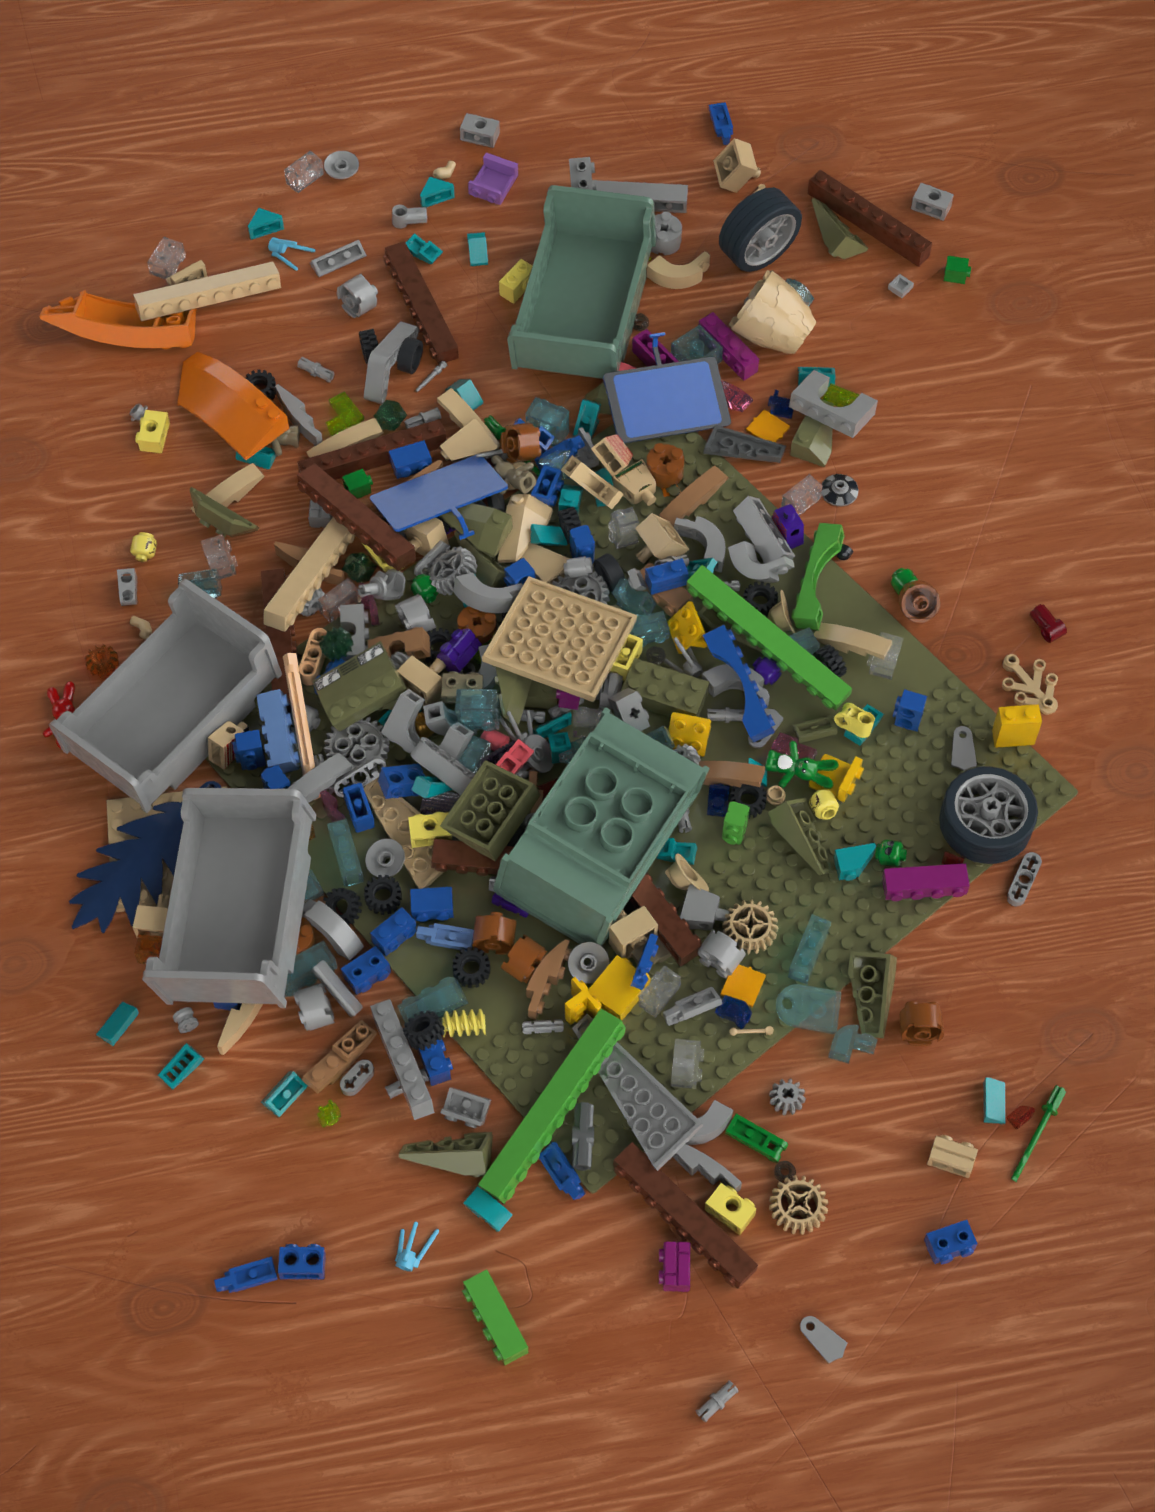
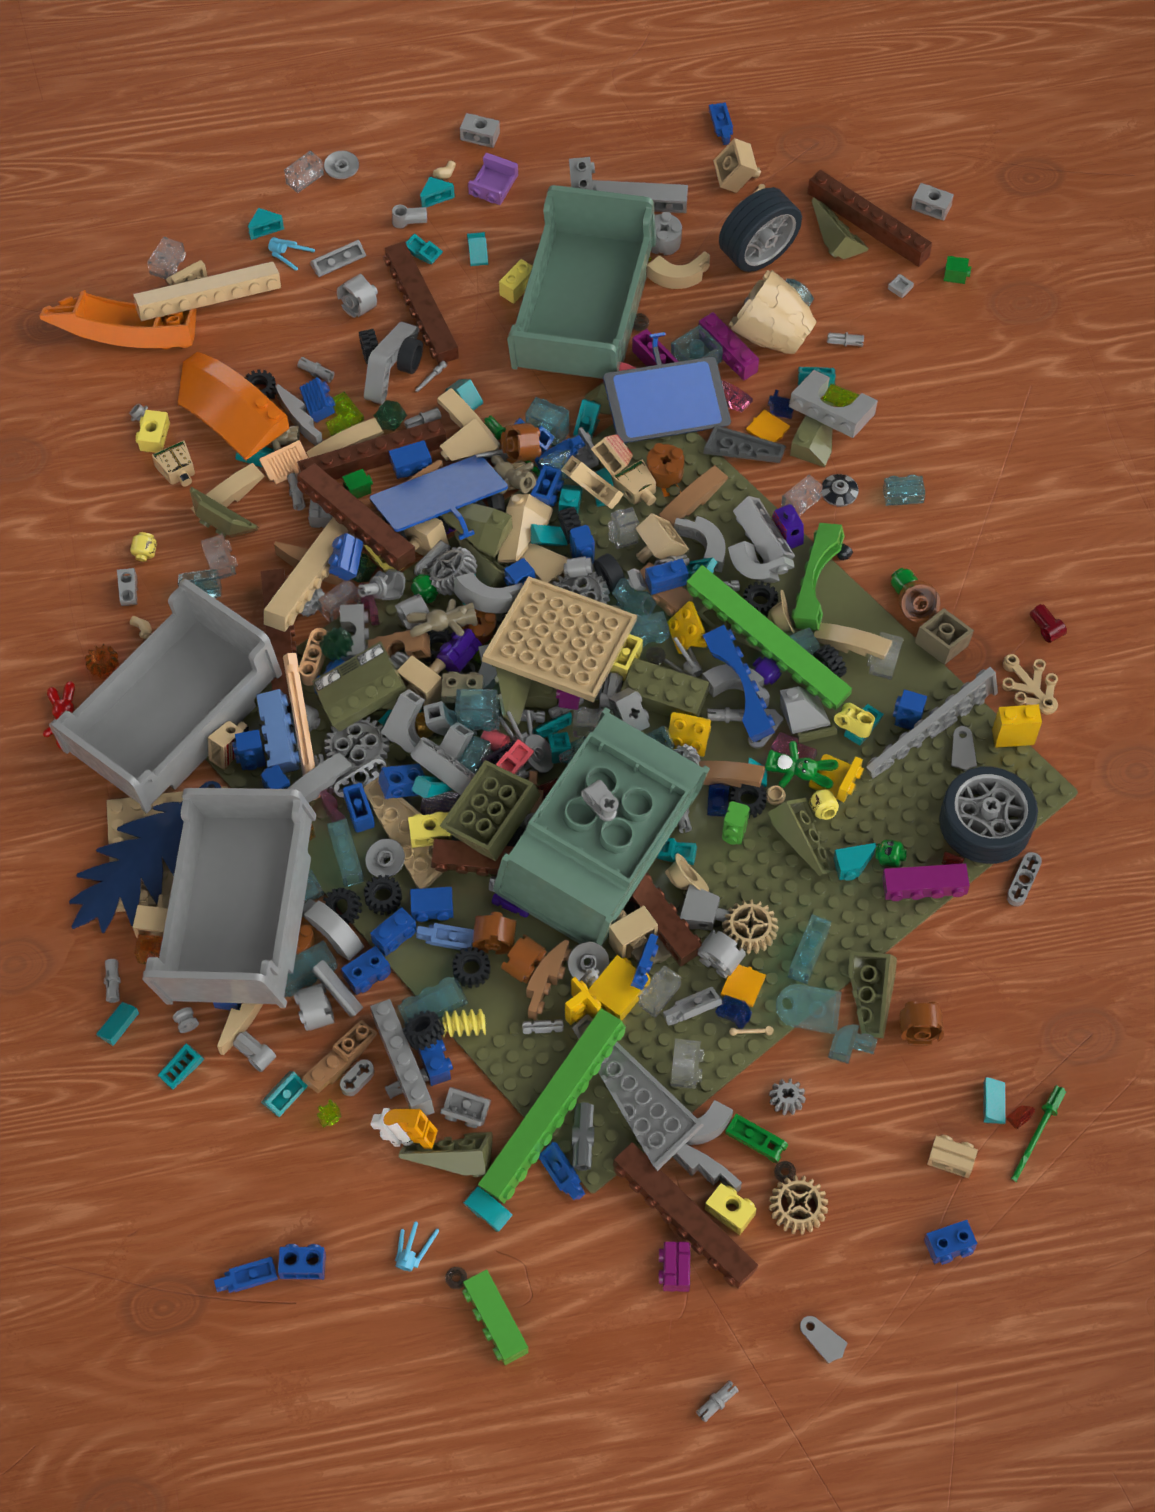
(112, 980): none -> light grey pin
(175, 464): none -> tan torso
(258, 1054): none -> light grey piece
(283, 462): none -> light nougat window
(295, 493): none -> light grey pin
(317, 399): none -> blue brick
(345, 556): none -> blue brick
(405, 1127): none -> light orange hips
(439, 620): none -> dark tan animal
(453, 1272): none -> clear smoke plate
(590, 977): none -> light grey axle
(601, 800): none -> light grey piece
(802, 710): none -> light grey slope
(845, 339): none -> light grey axle
(904, 490): none -> clear light blue brick
(938, 720): none -> light grey wing
(944, 636): none -> dark tan brick

